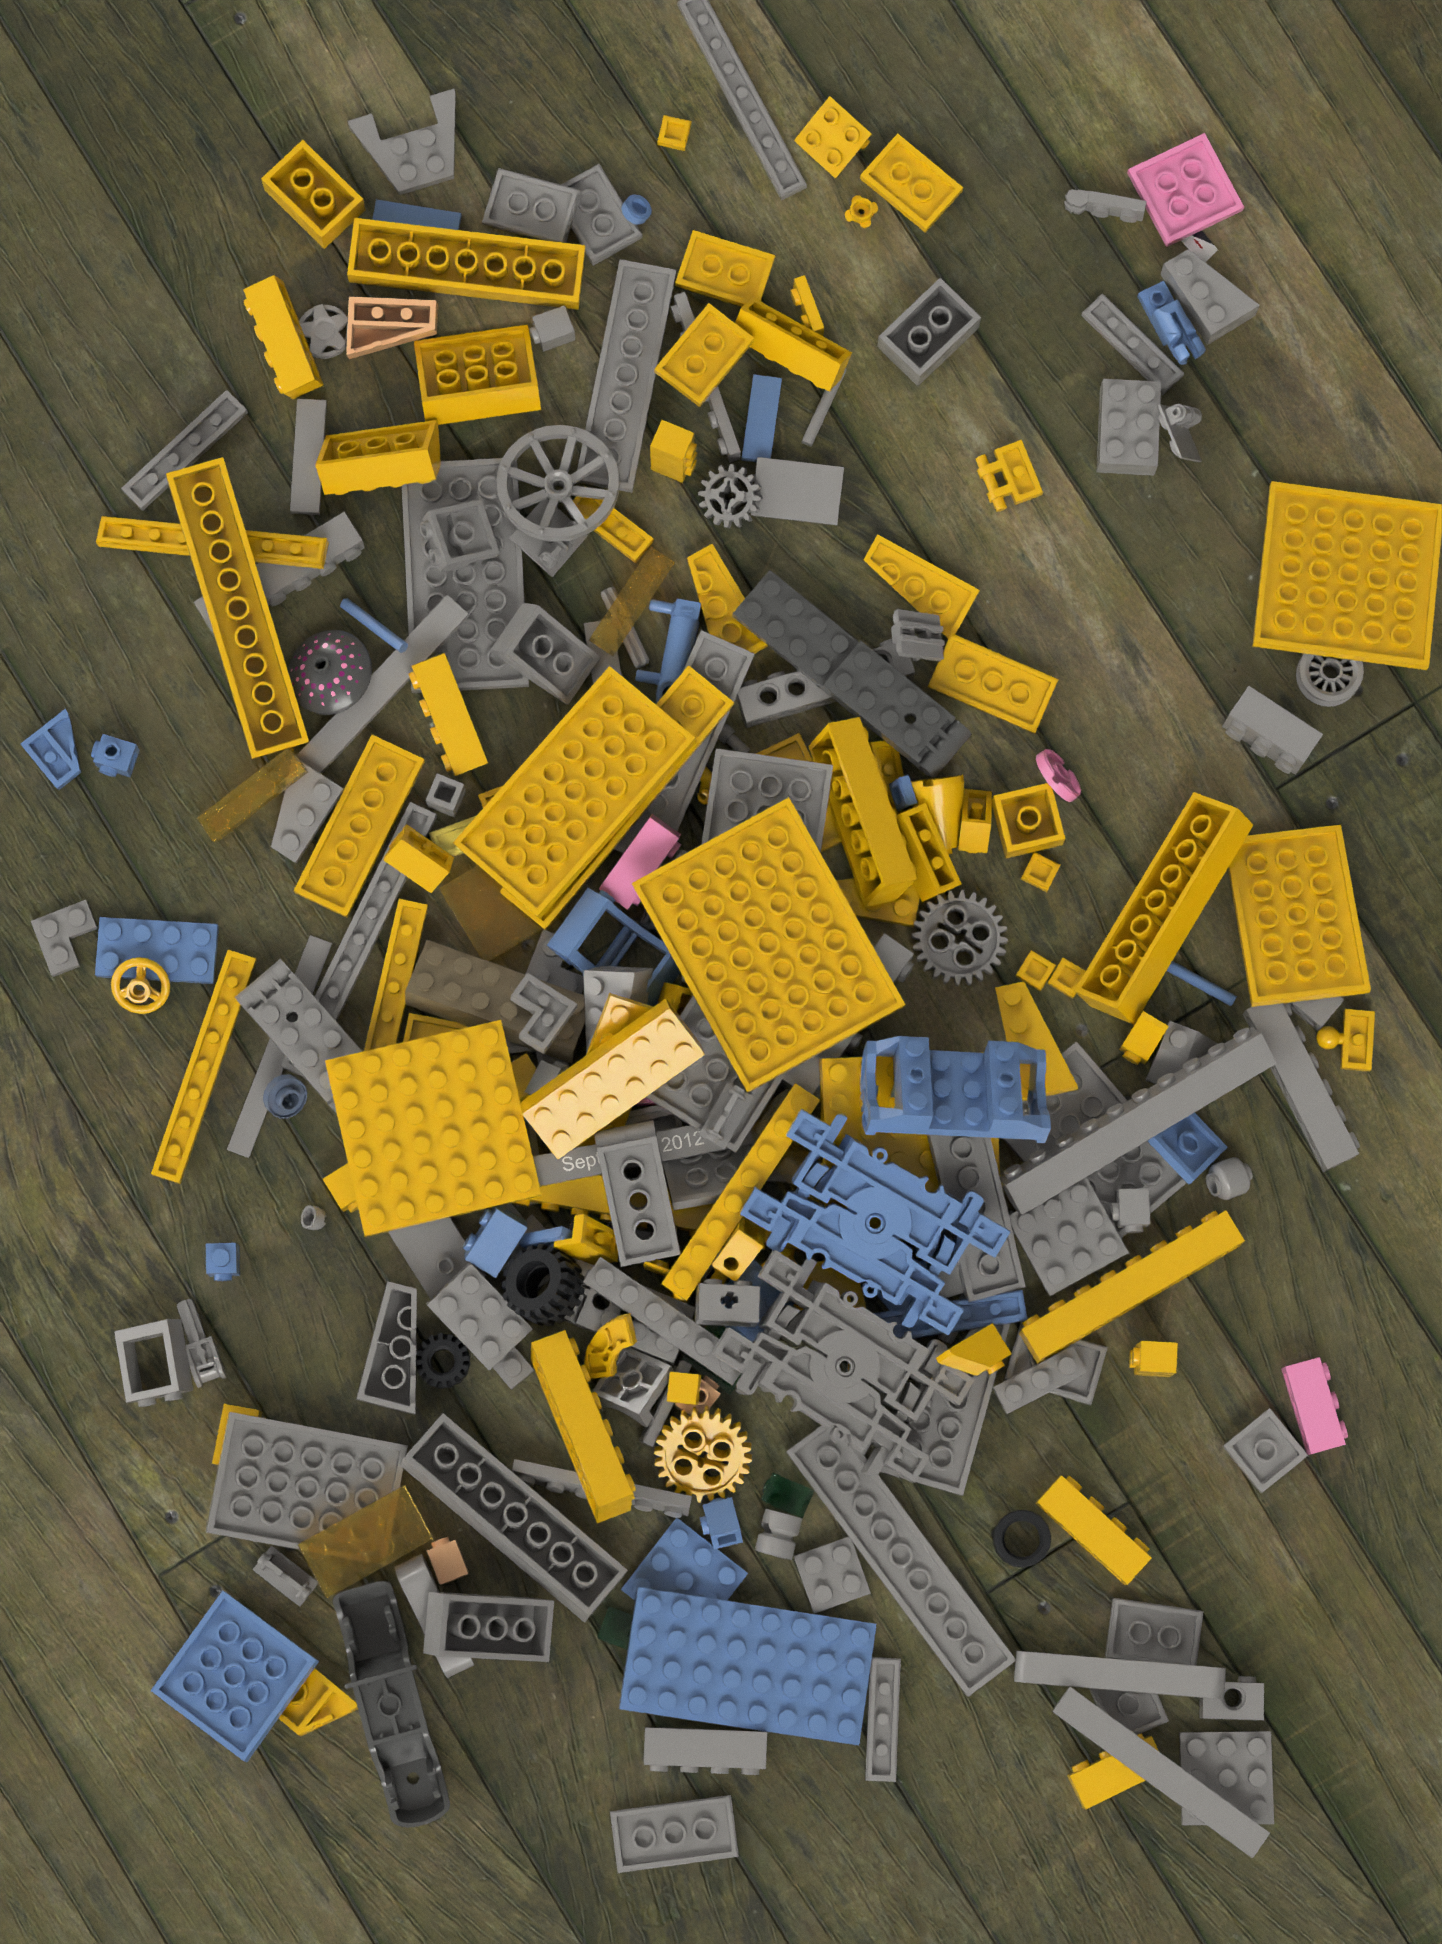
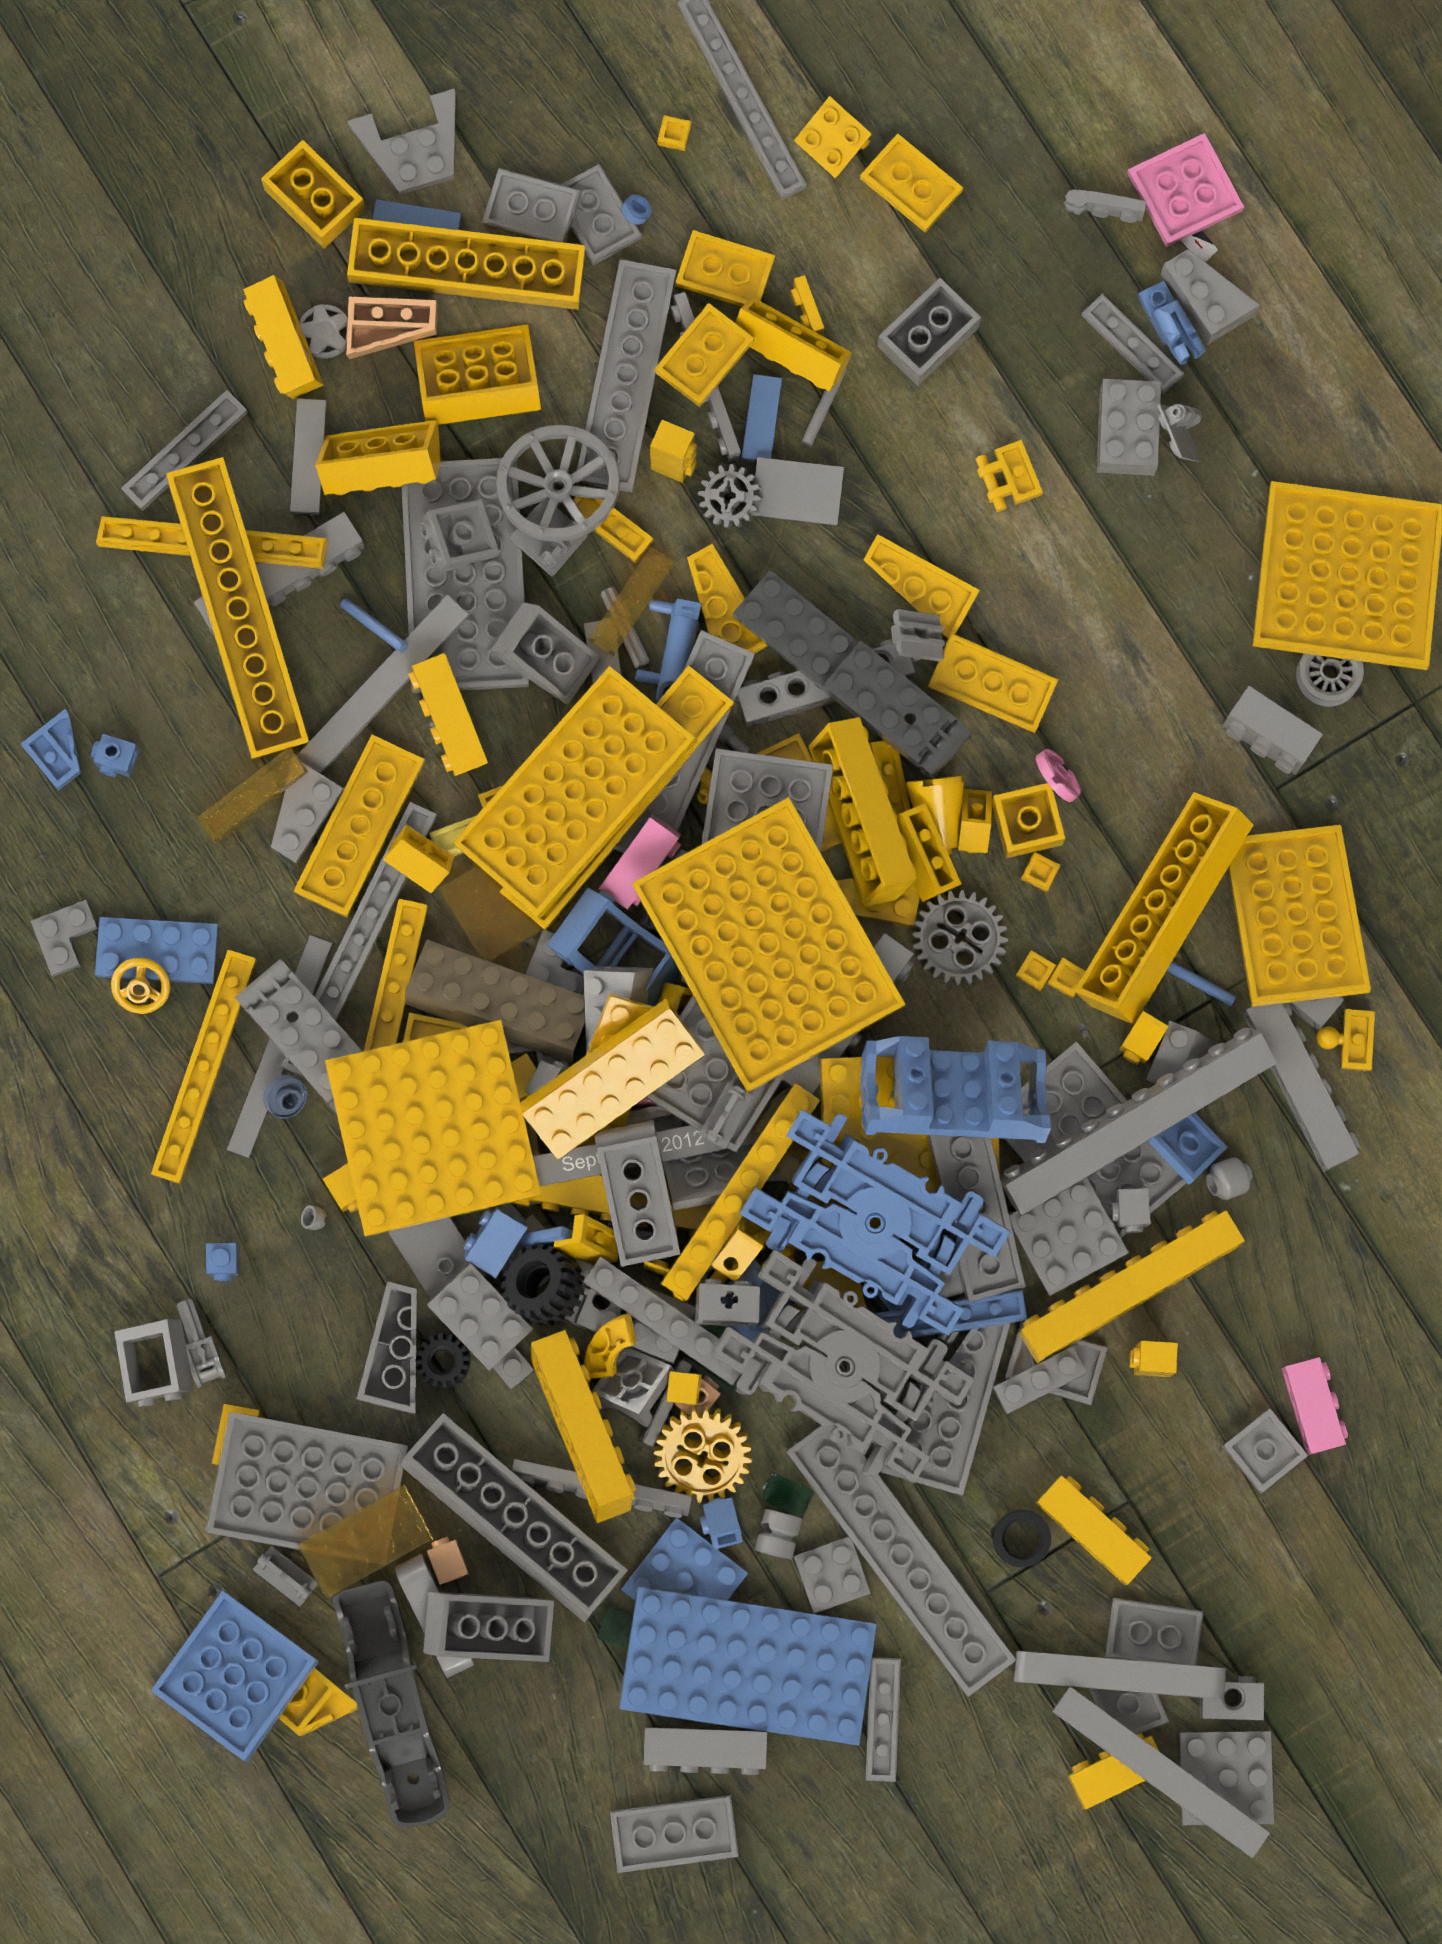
(340, 681): dark grey dish -> none
(445, 795): light grey brick -> none
(549, 1011): light grey plate -> none
(552, 328): light grey brick -> none
(859, 203): yellow plate -> none
(902, 793): medium blue tile -> none
(977, 1353): yellow slope -> none
(1026, 1025): yellow wing -> none

